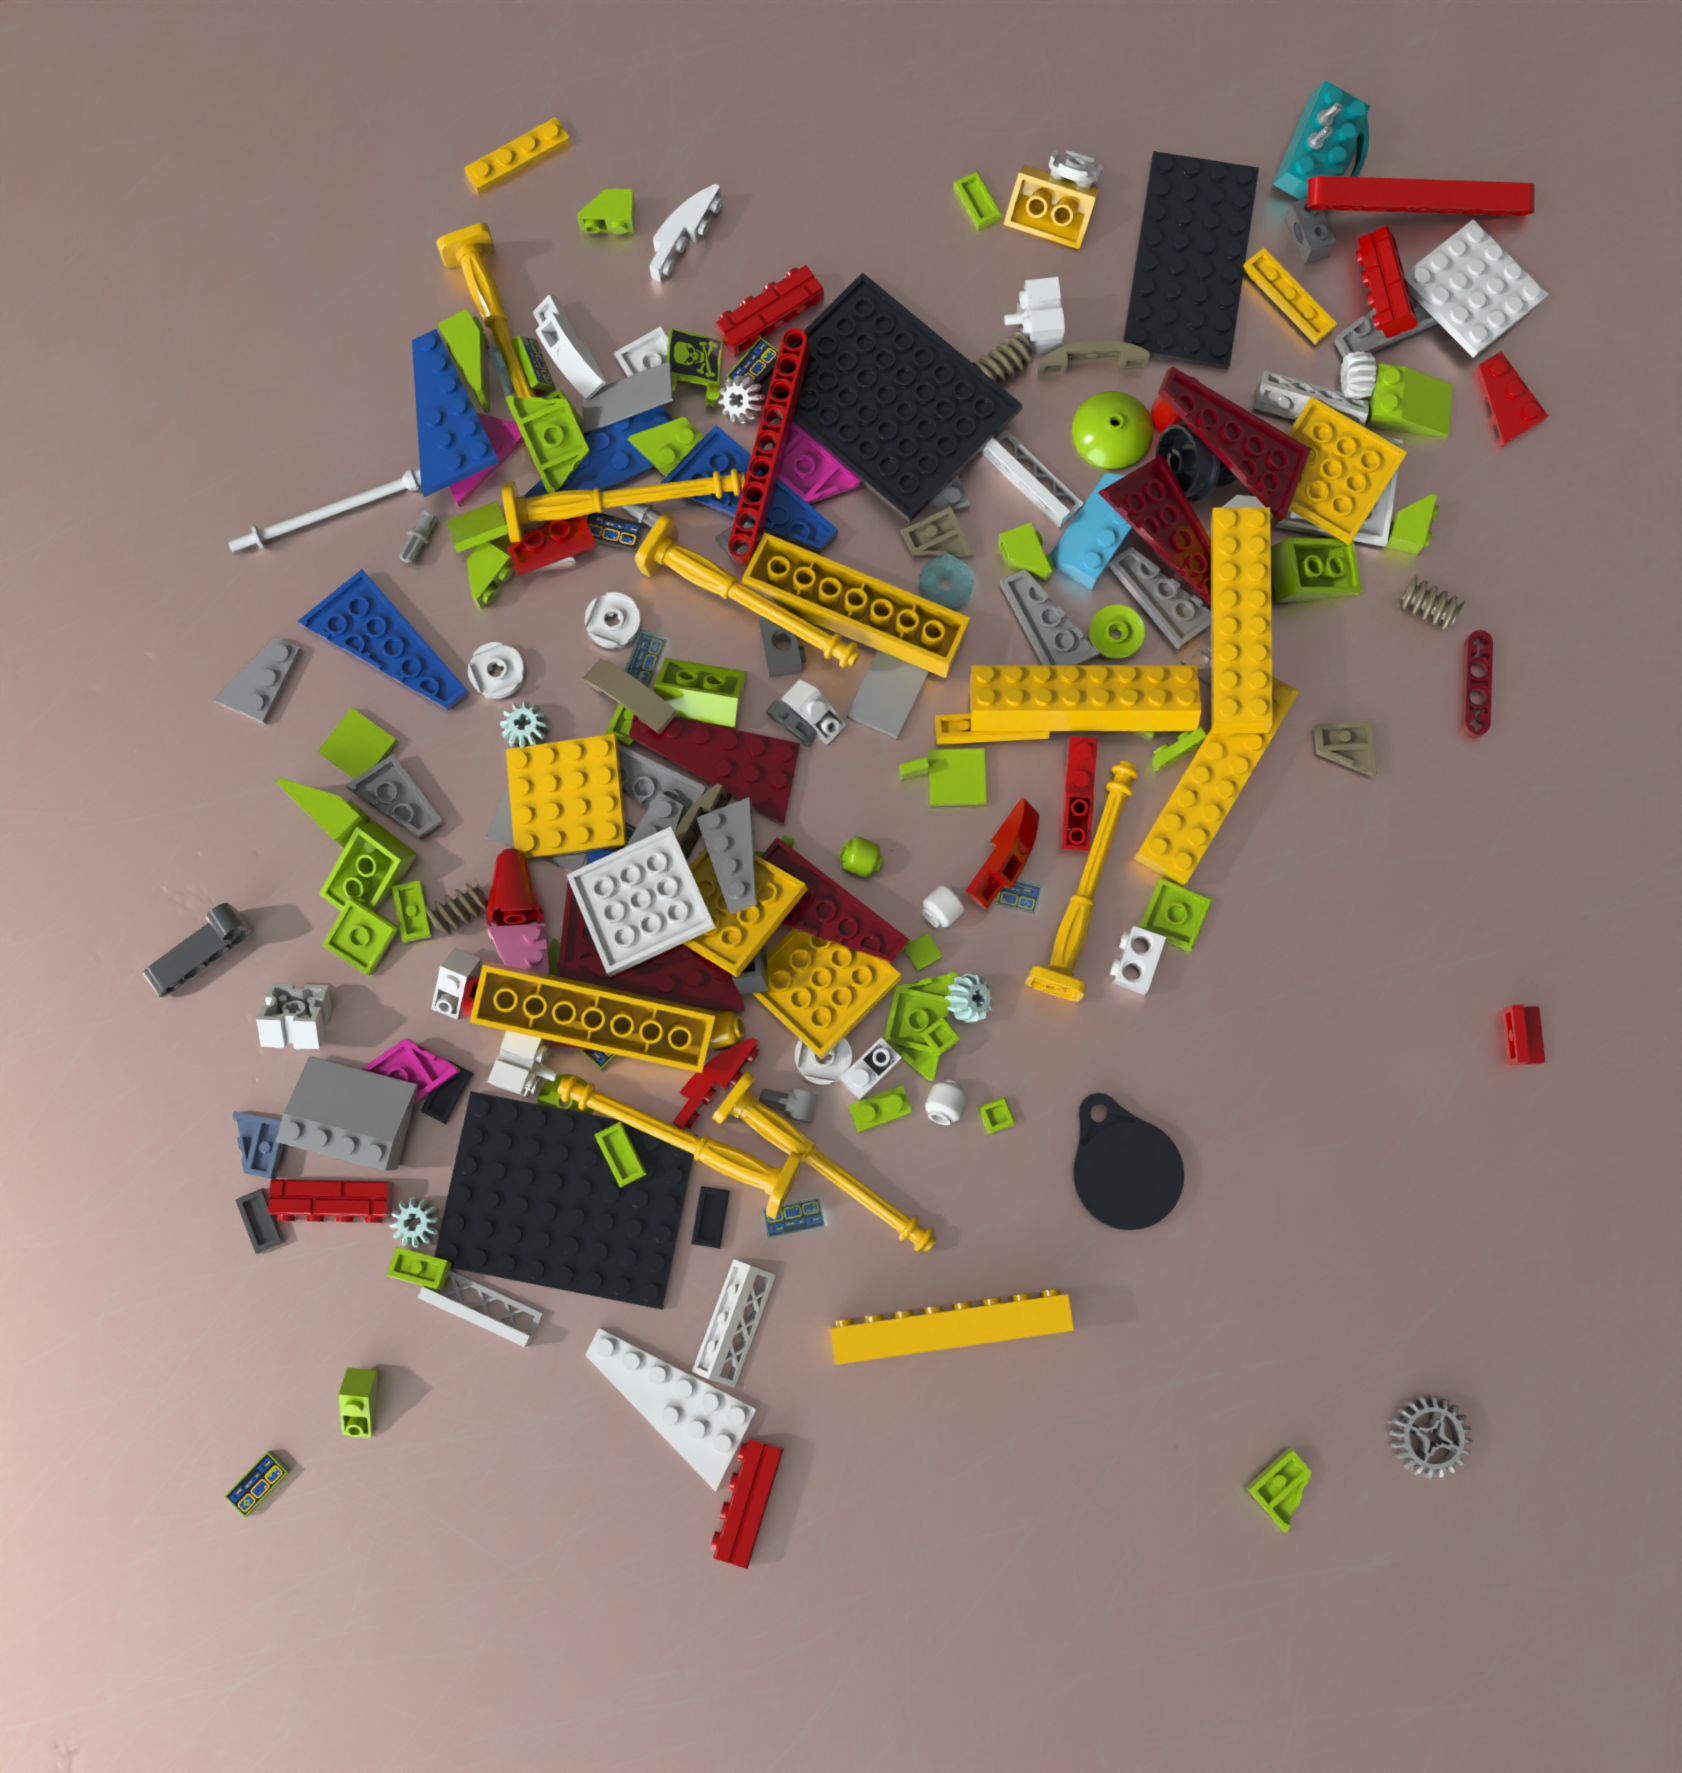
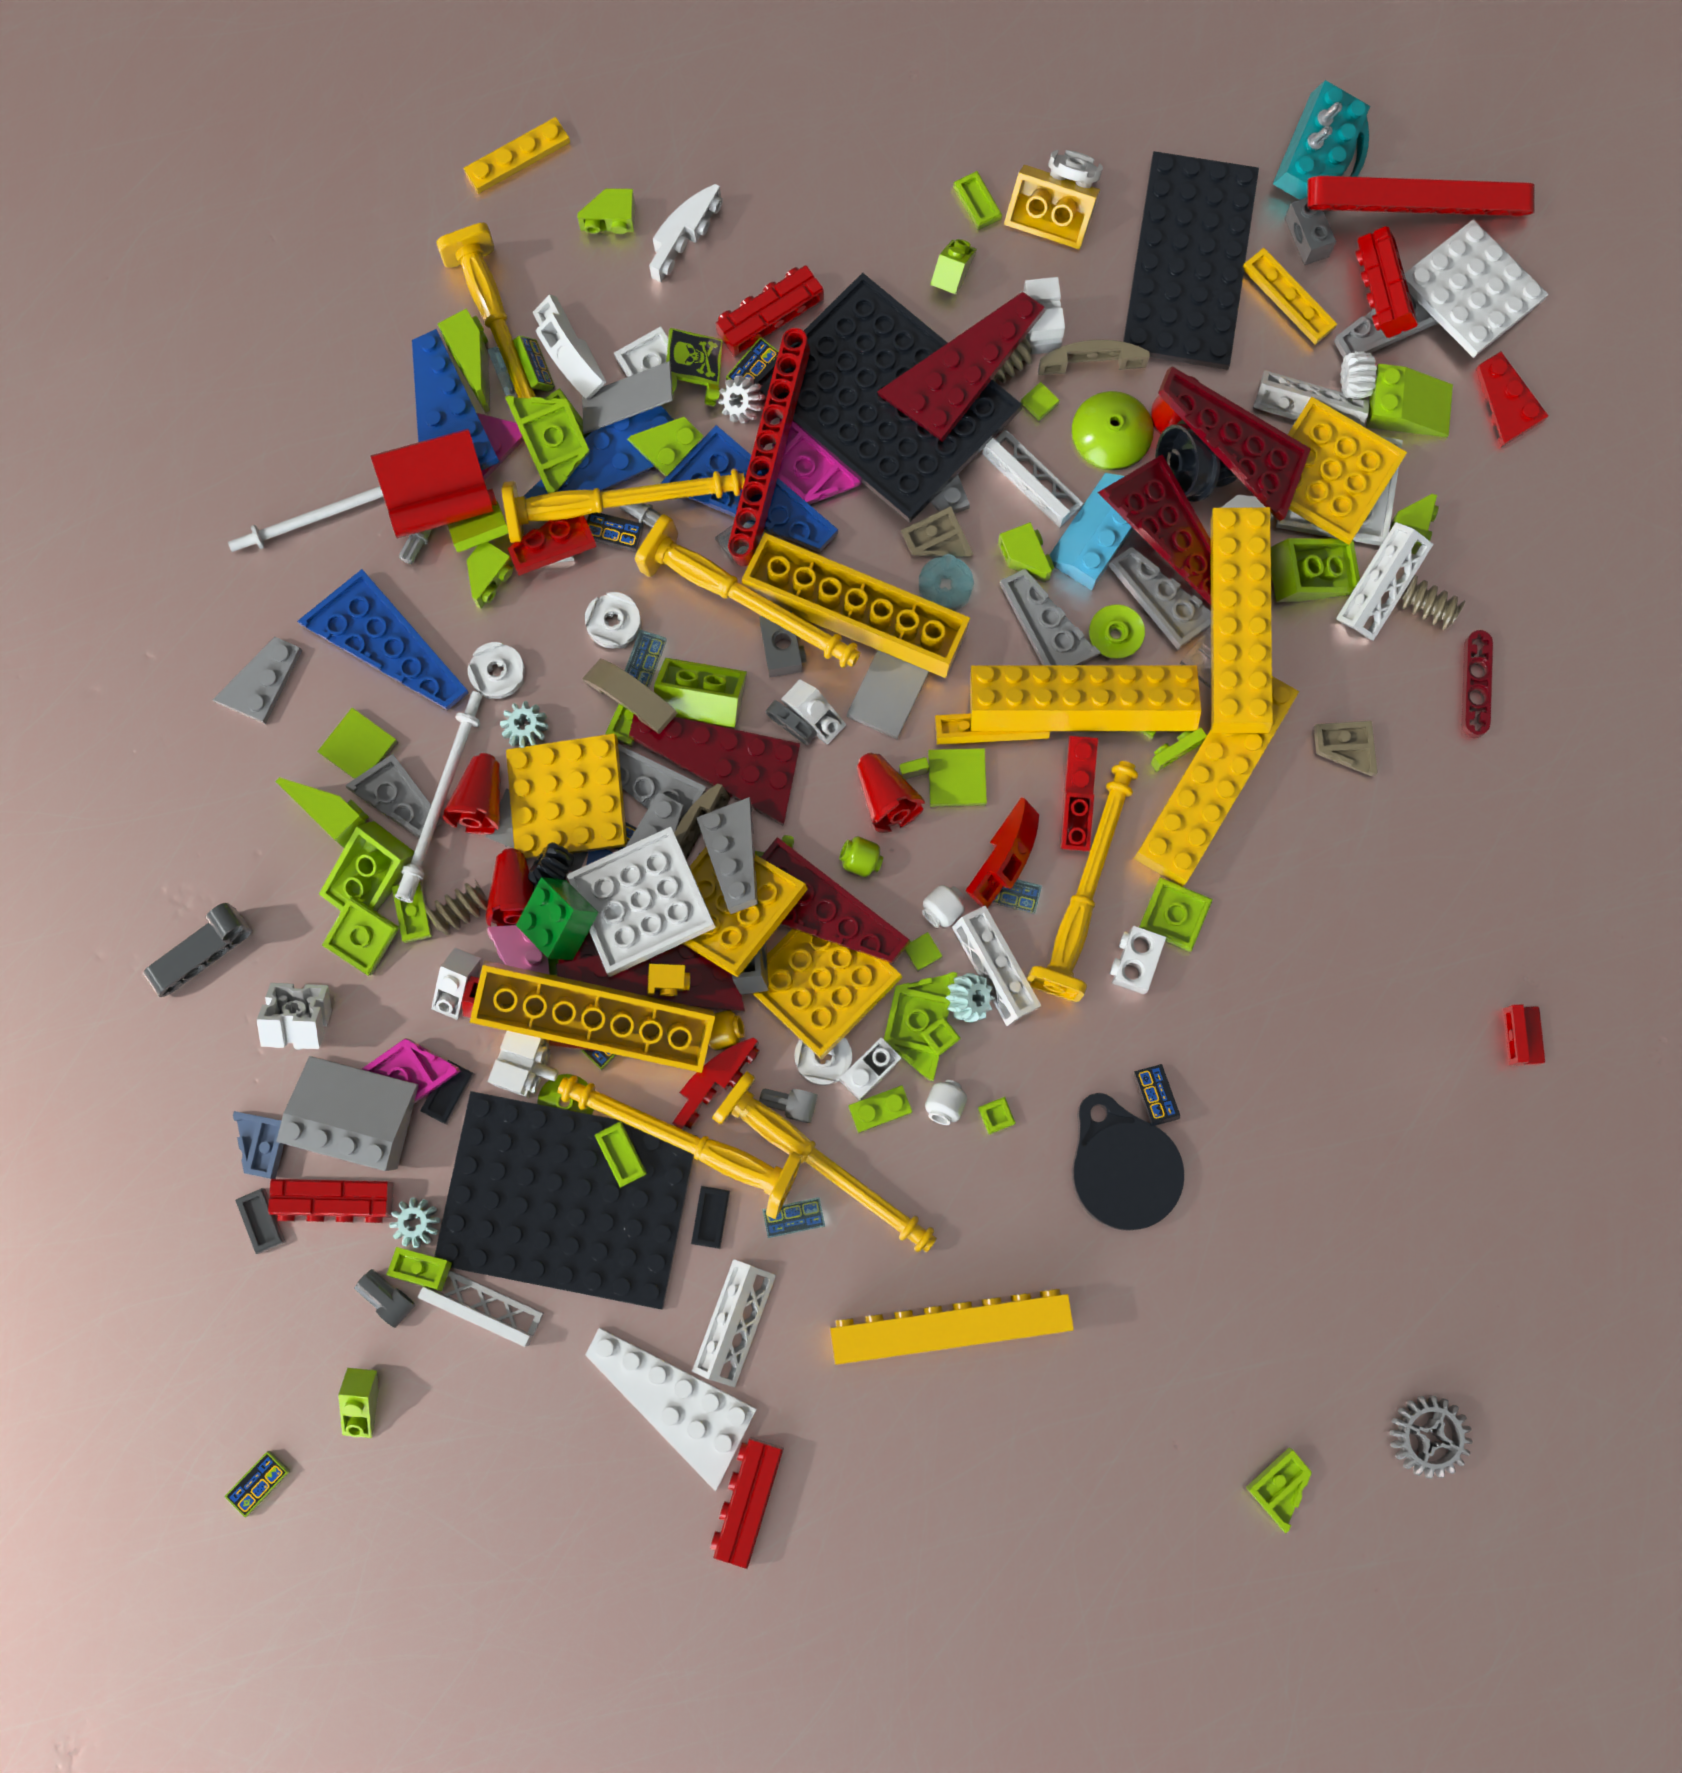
(390, 1303): none -> dark grey piece
(413, 872): none -> white bar
(432, 483): none -> red door
(476, 797): none -> red cone
(551, 863): none -> black gear
(557, 918): none -> green brick
(667, 979): none -> yellow brick
(887, 794): none -> red cone
(953, 265): none -> lime slope
(953, 377): none -> dark red wing
(997, 964): none -> white fence
(1040, 401): none -> lime tile
(1157, 1095): none -> tile
(1381, 577): none -> white fence

